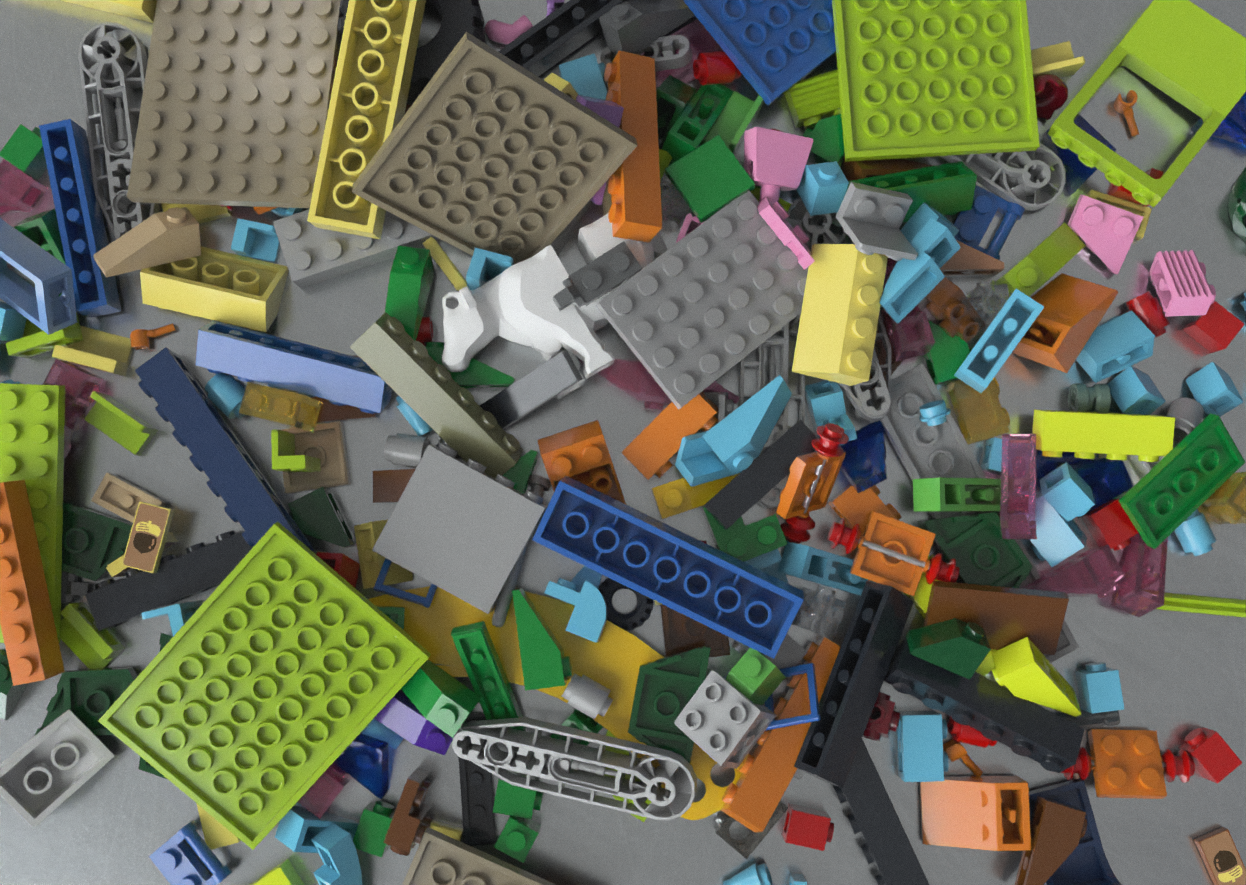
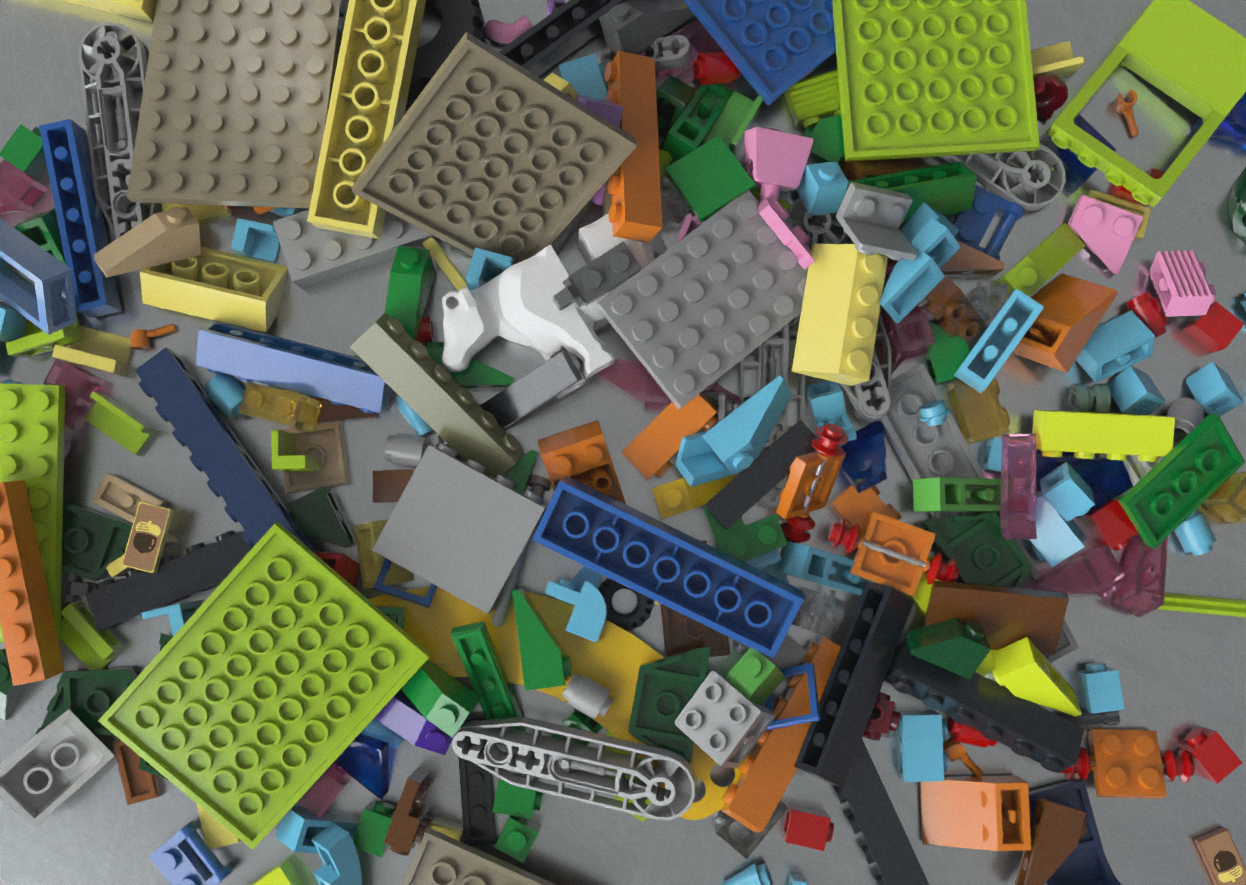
(136, 783): none -> dark orange tile

